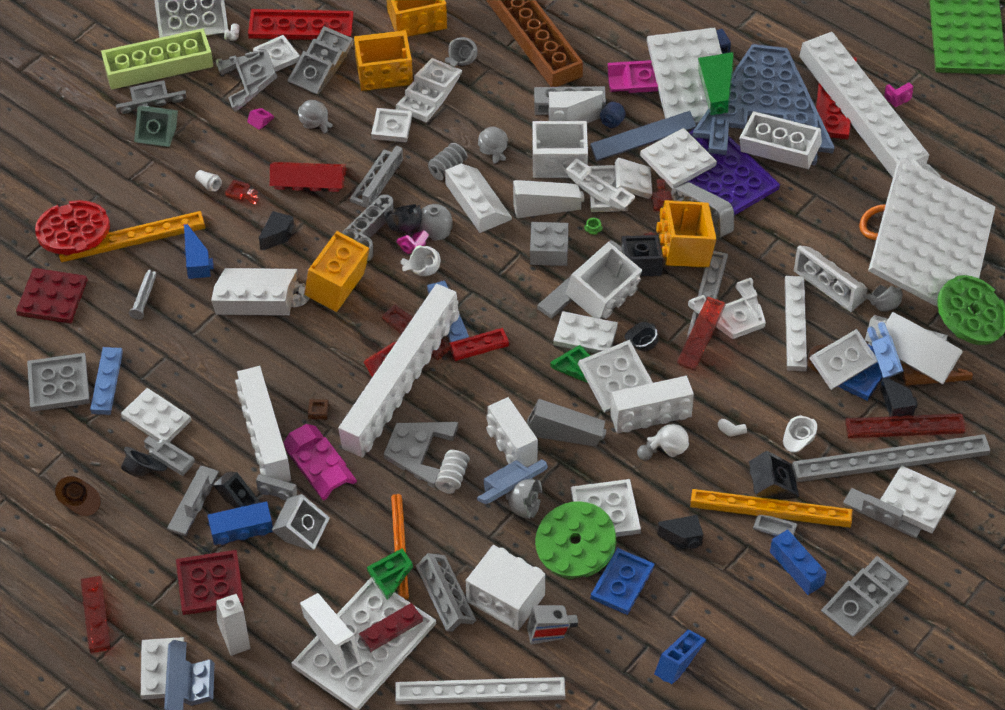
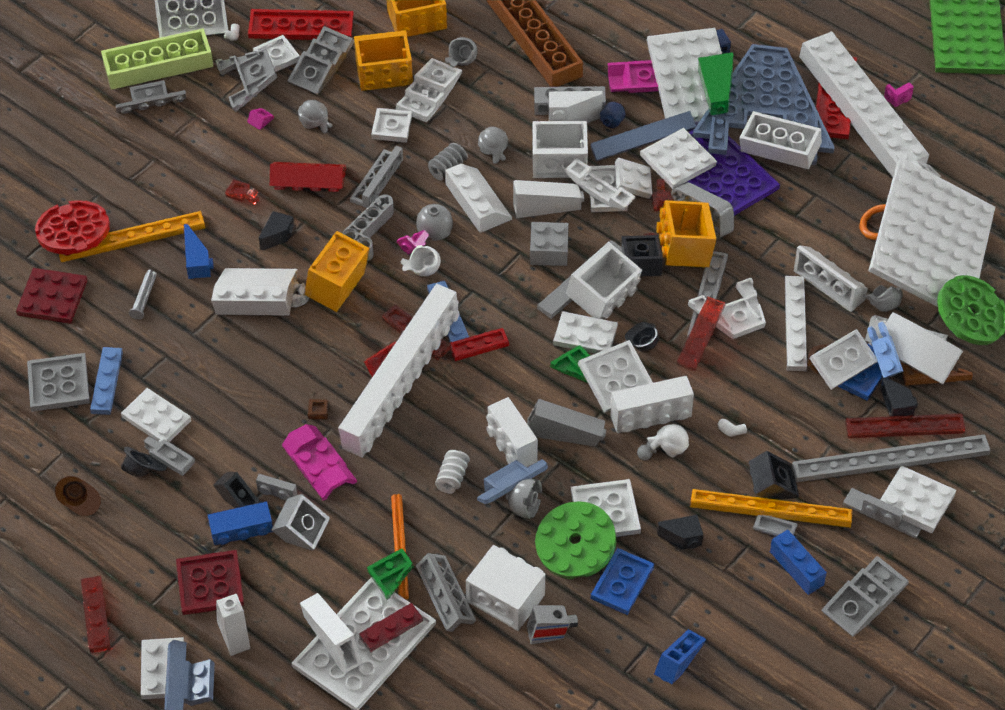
(155, 125): sand green slope -> none
(193, 500): light grey bracket -> none
(210, 181): white cone -> none
(262, 424): white brick -> none
(404, 219): black cylinder -> none
(410, 444): light grey wing -> none
(480, 690): white tile -> none
(593, 226): bright green plate -> none
(799, 433): white piece -> none

